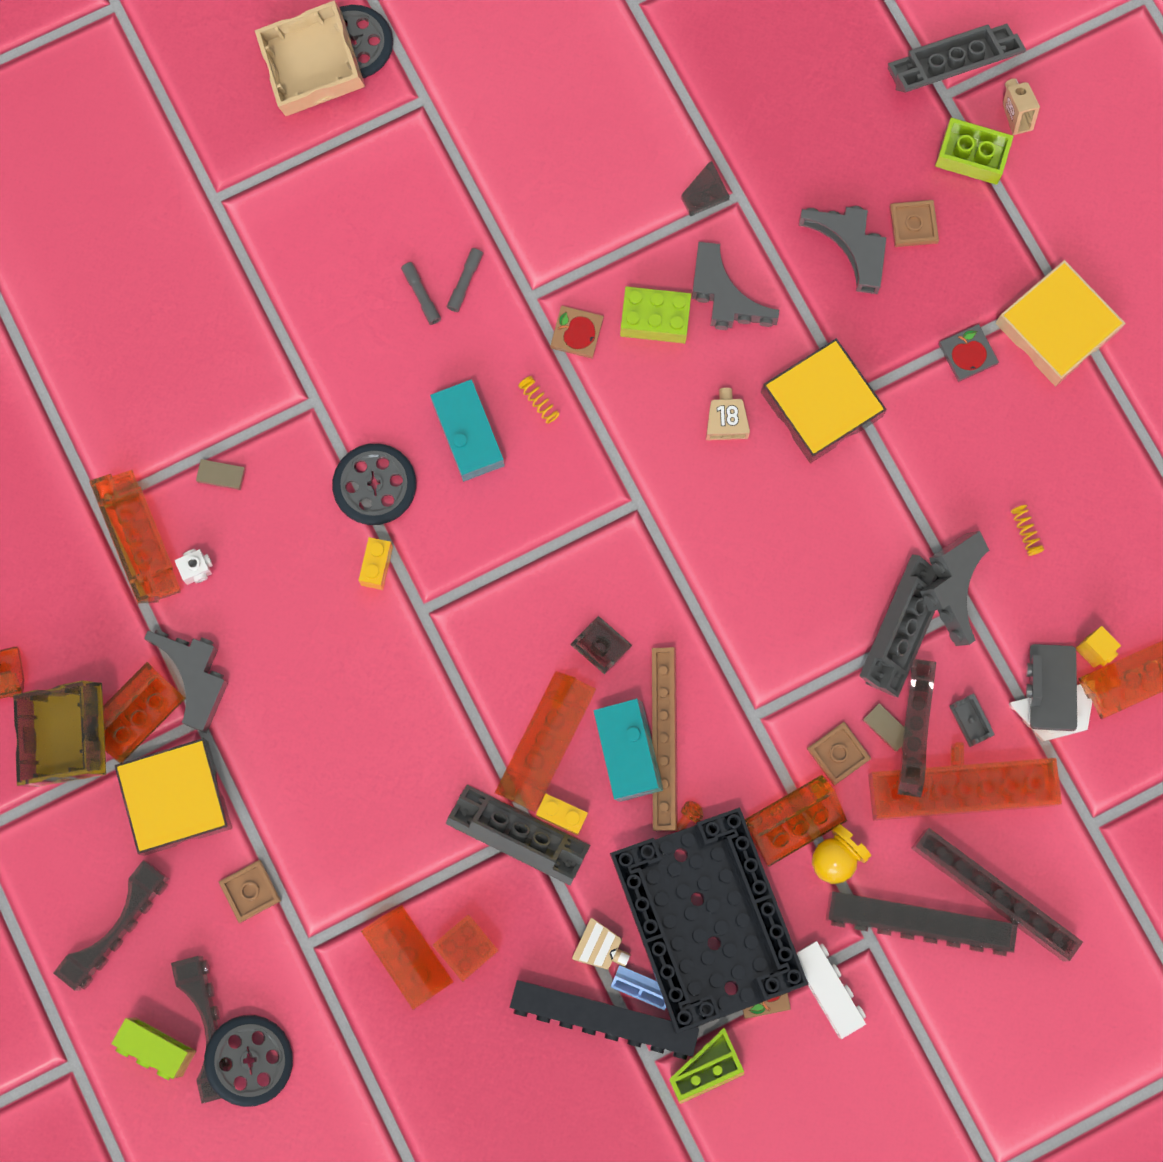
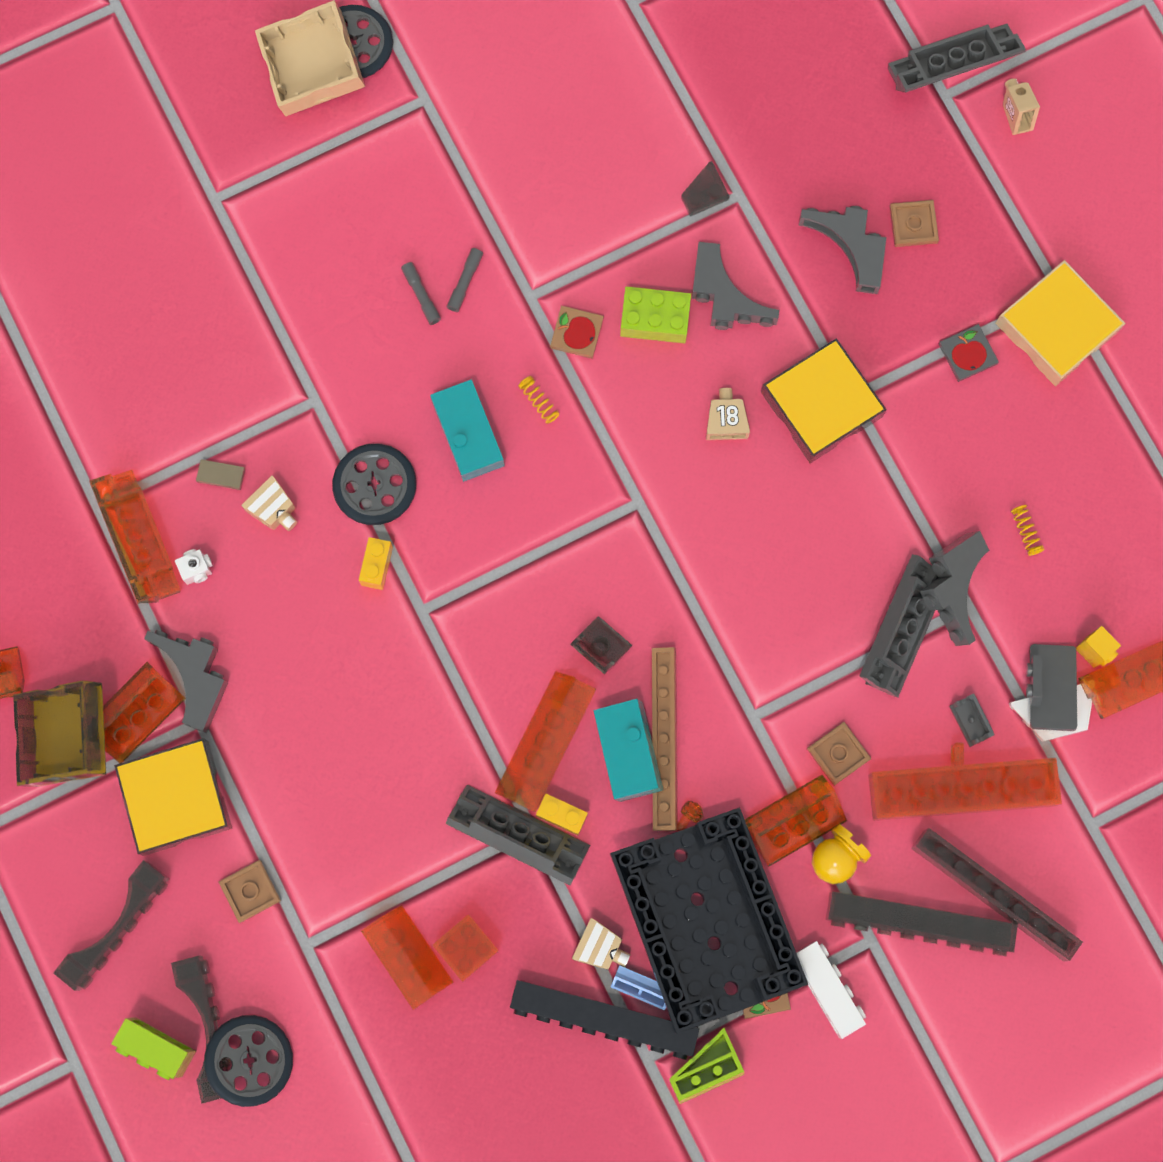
(271, 506): none -> tan torso
(885, 727): dark tan tile -> none
(916, 728): clear smoke arch -> none
(974, 151): lime brick -> none

